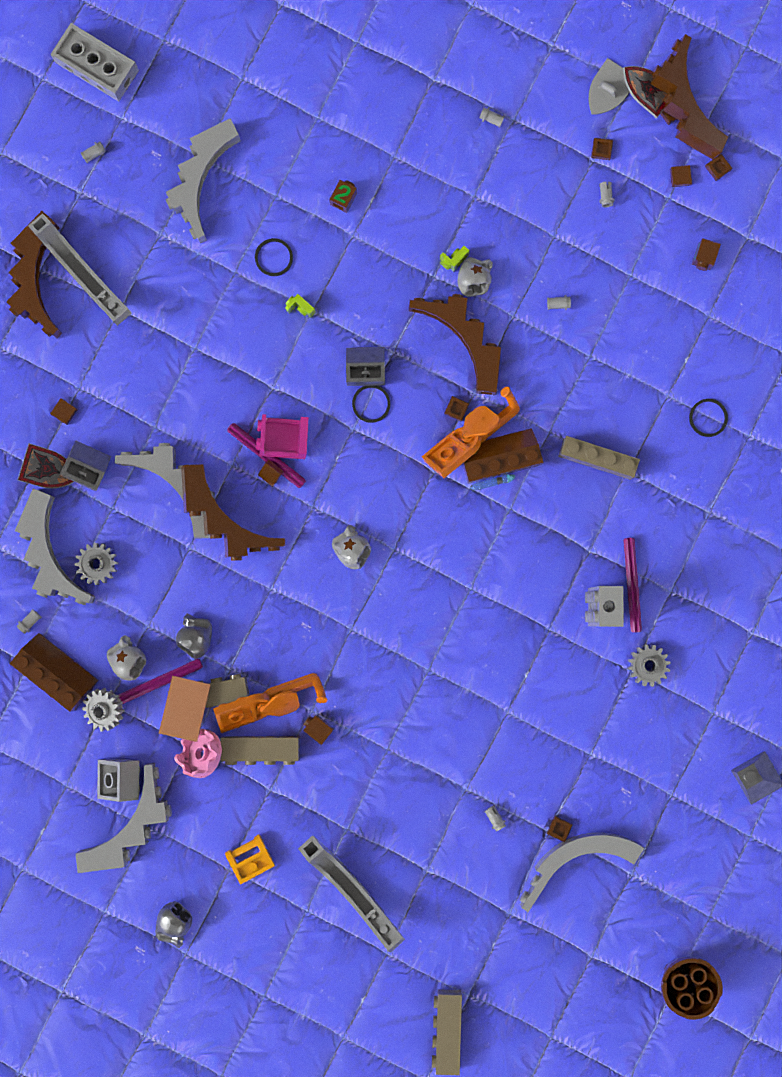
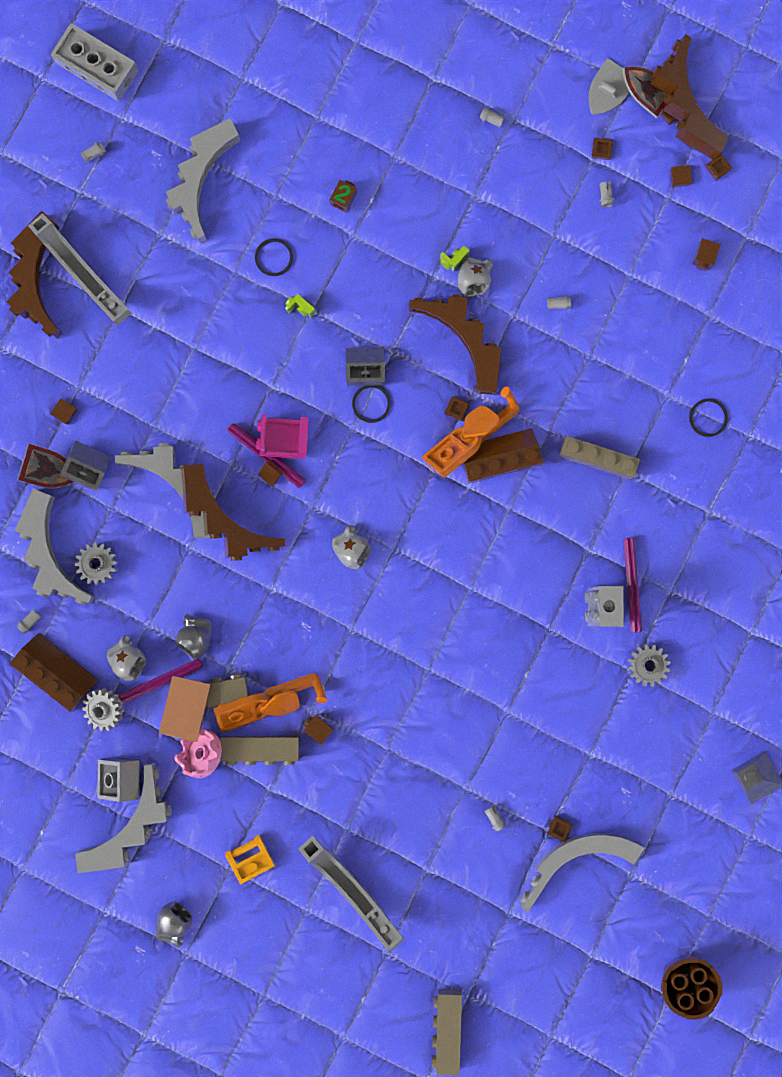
(492, 482): clear light blue piece -> none

